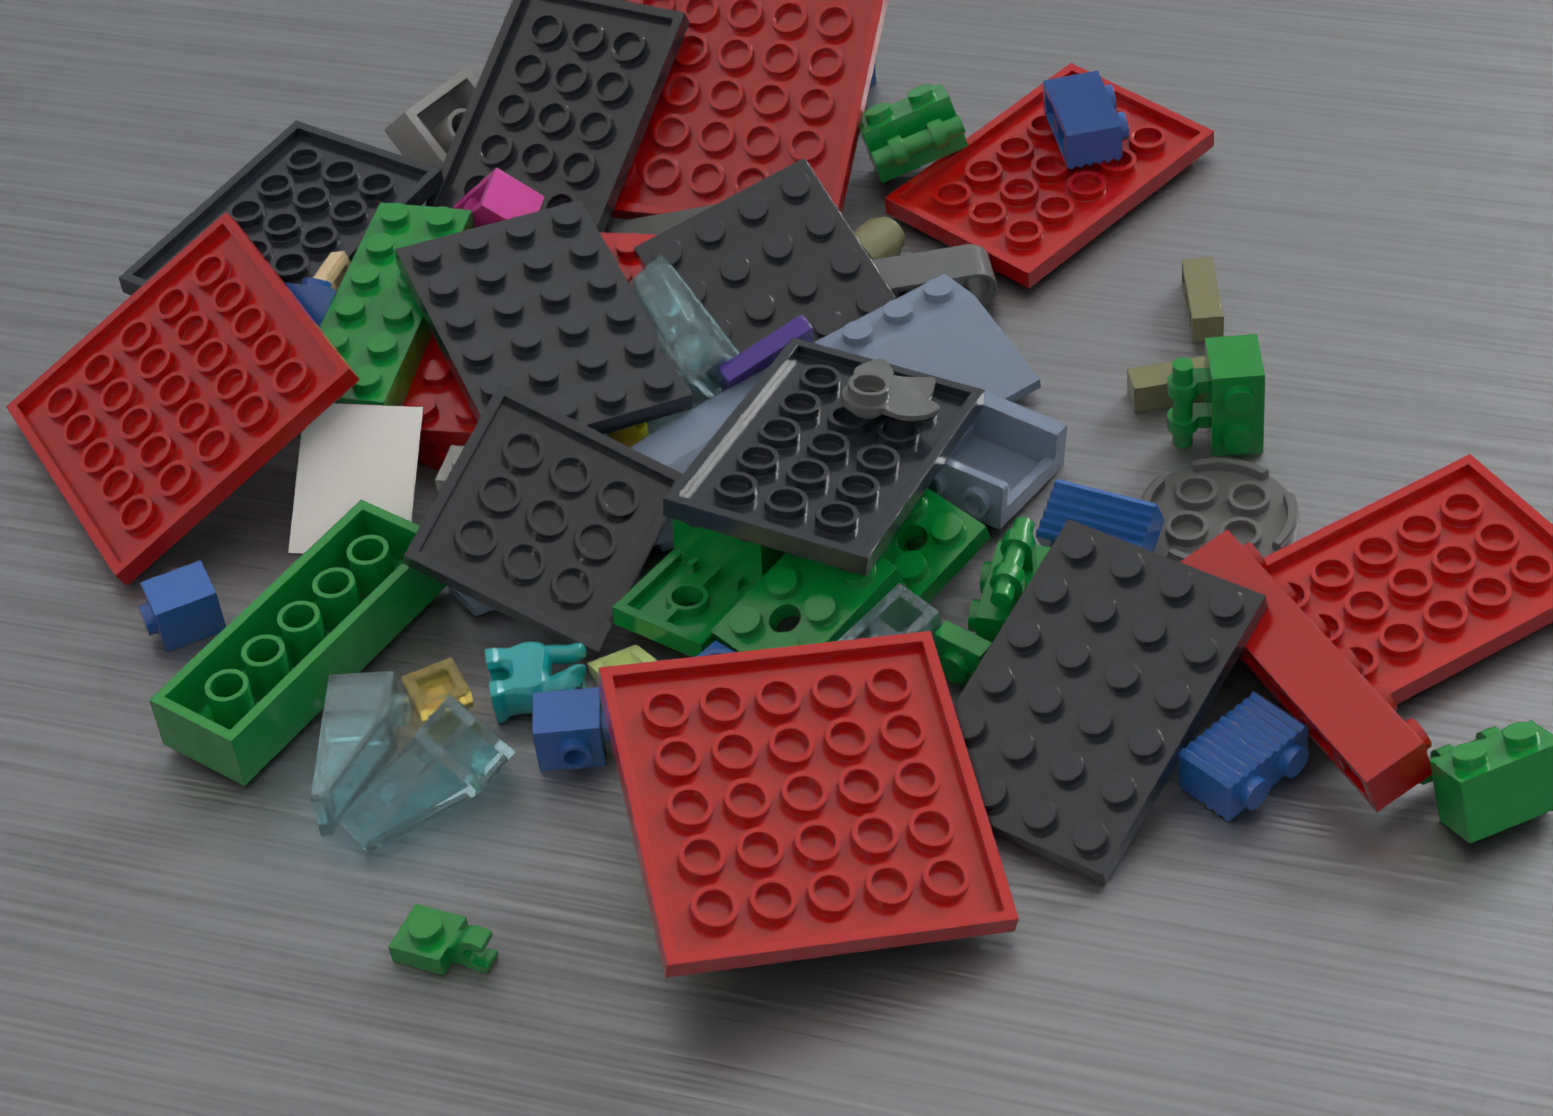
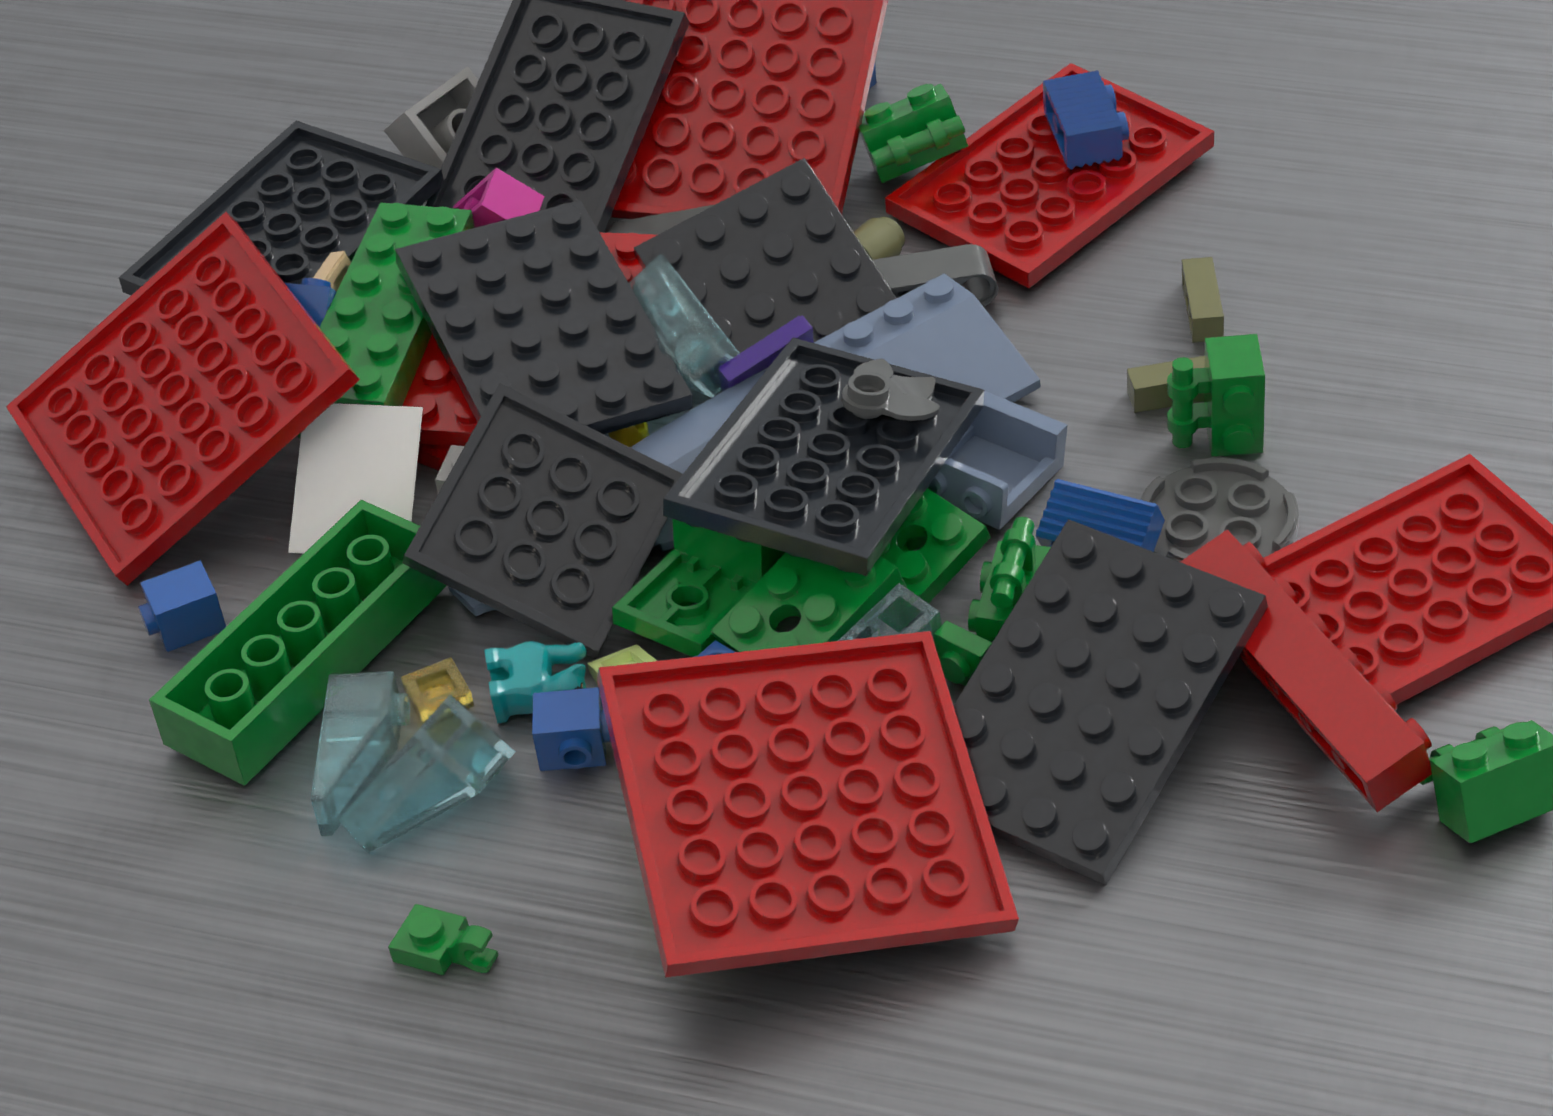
(1243, 756): blue brick -> none

